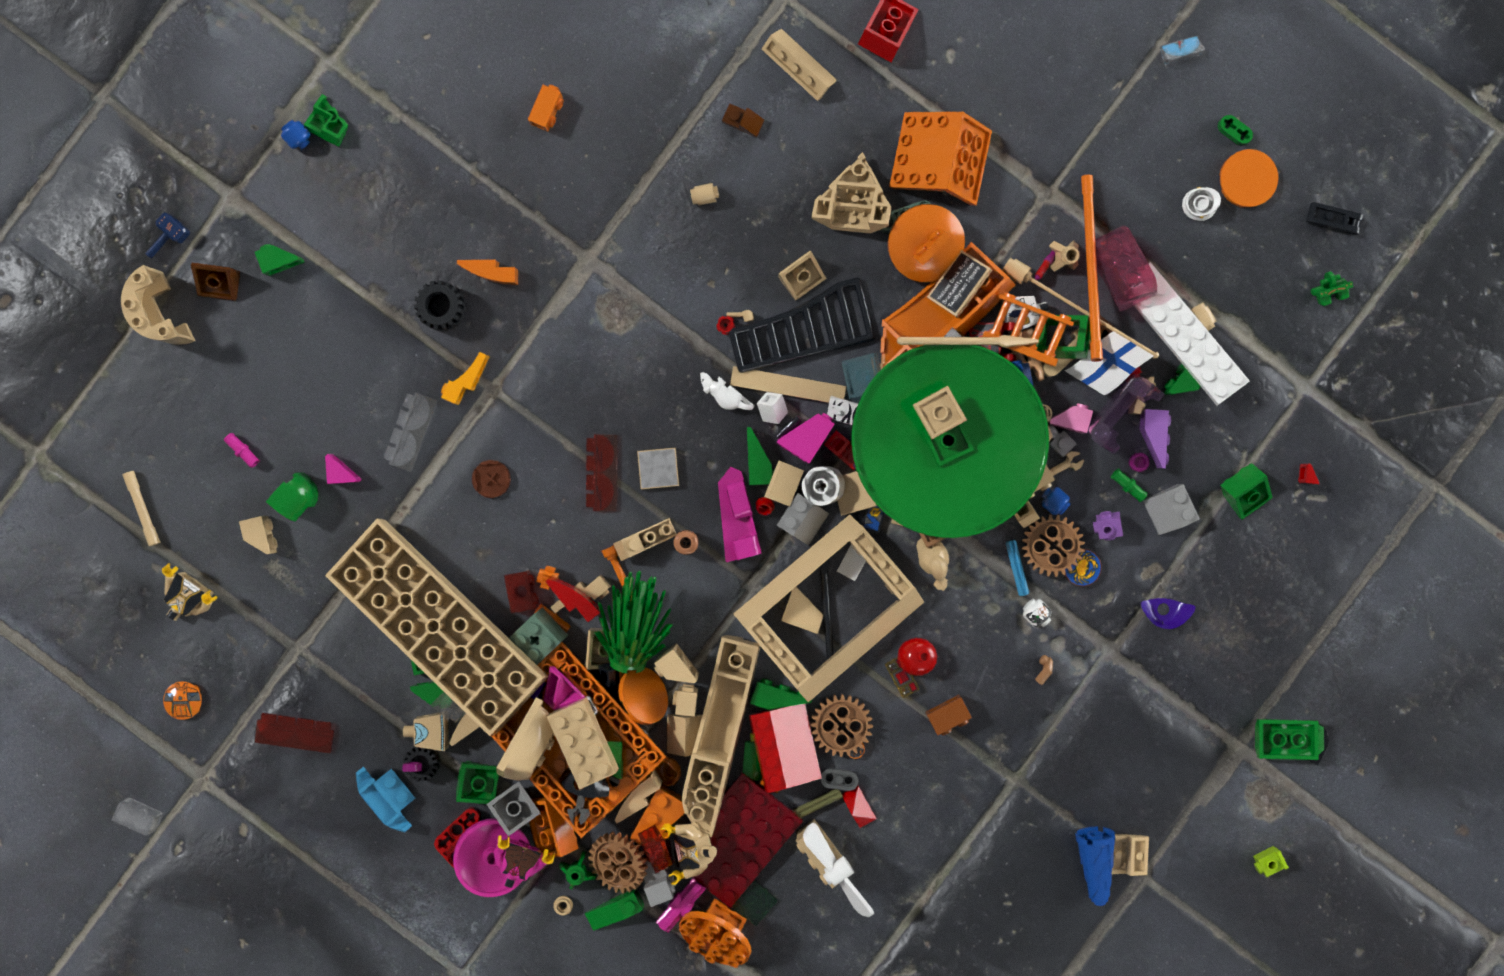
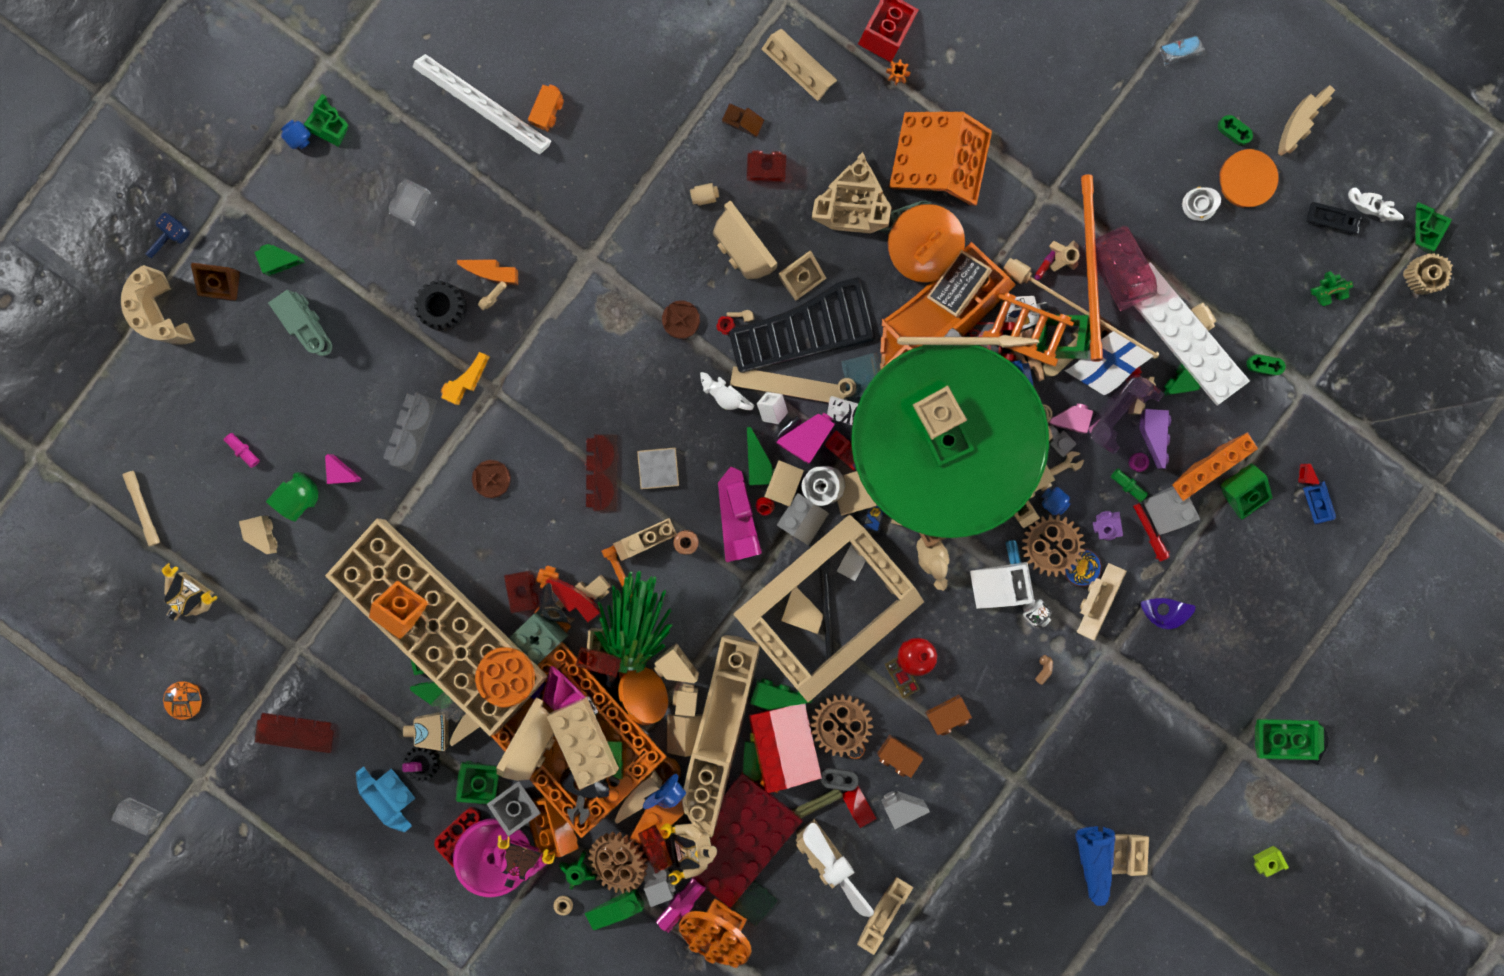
(301, 321): none -> sand green brick
(397, 609): none -> orange slope
(408, 202): none -> clear brick
(481, 104): none -> white plate
(489, 300): none -> tan bar
(505, 677): none -> orange tile
(547, 603): none -> black piece
(598, 662): none -> clear red brick
(667, 796): none -> blue piece
(681, 319): none -> copper tile
(742, 244): none -> tan windscreen
(775, 173): none -> clear red brick
(841, 387): none -> tan plate
(883, 915): none -> tan slope
(898, 67): none -> orange gear
(899, 756): none -> dark orange brick
(903, 808): none -> light grey slope
(1002, 586): none -> white slope
(1099, 601): none -> tan bracket
(1155, 541): none -> red pin
(1214, 465): none -> orange slope
(1267, 360): none -> green beam
(1300, 120): none -> tan slope
(1319, 502): none -> blue slope
(1372, 204): none -> white animal
(1428, 274): none -> tan brick
(1429, 228): none -> green slope

